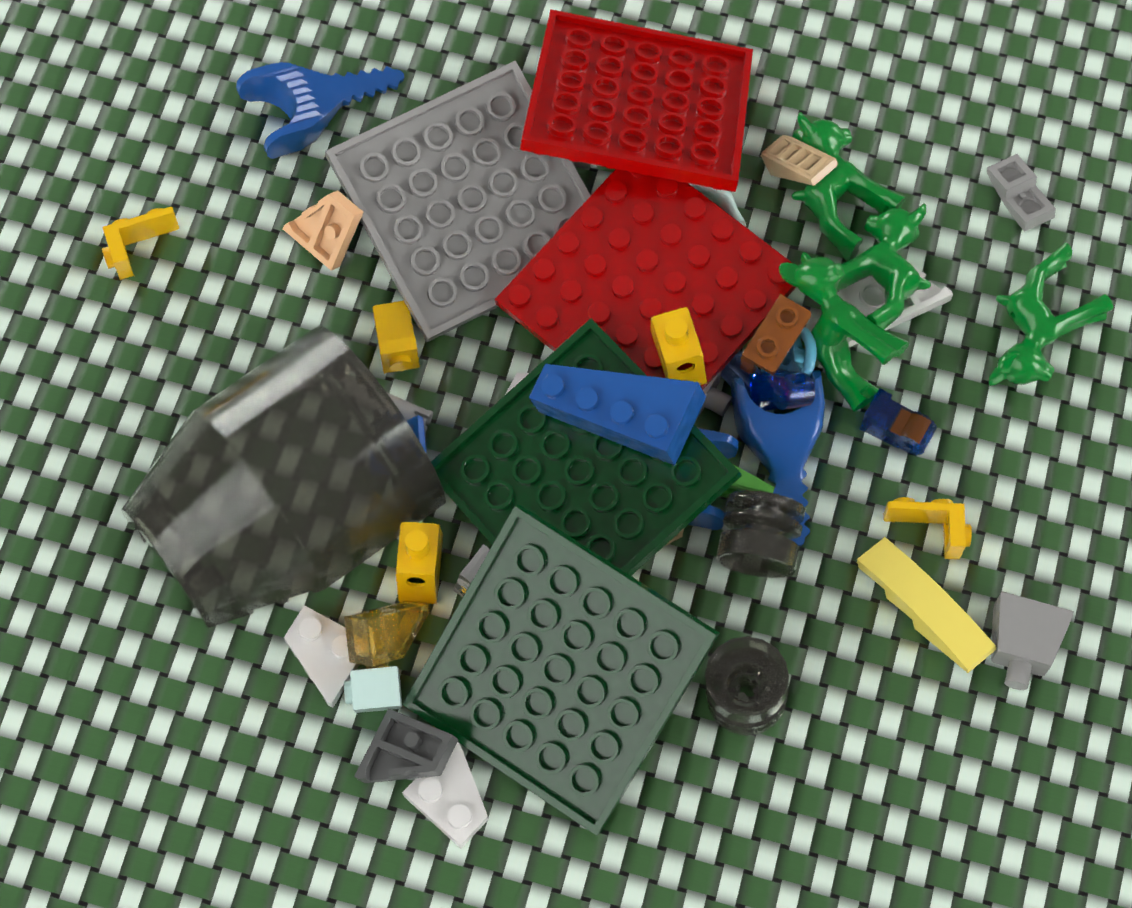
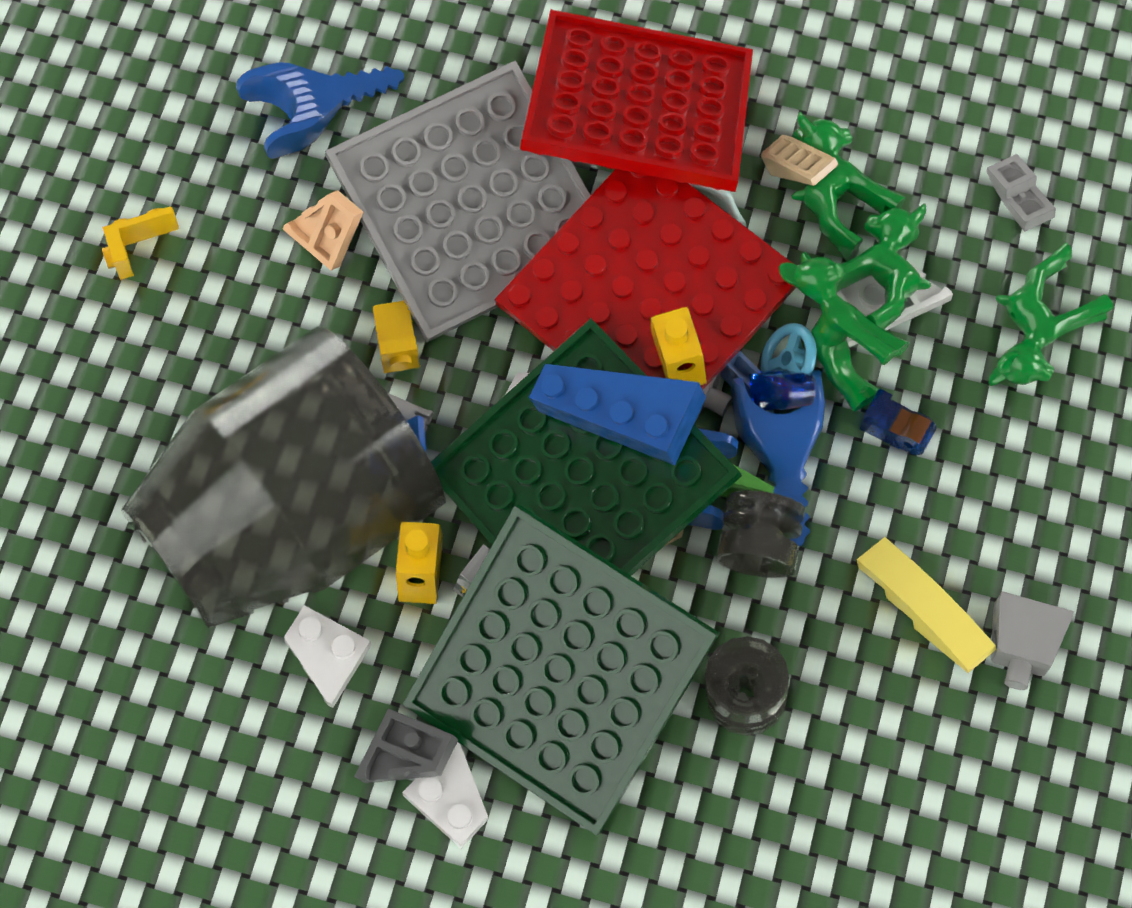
(374, 689): light aqua brick -> none
(383, 633): clear yellow slope -> none
(775, 336): dark orange bracket -> none
(943, 511): yellow bracket -> none

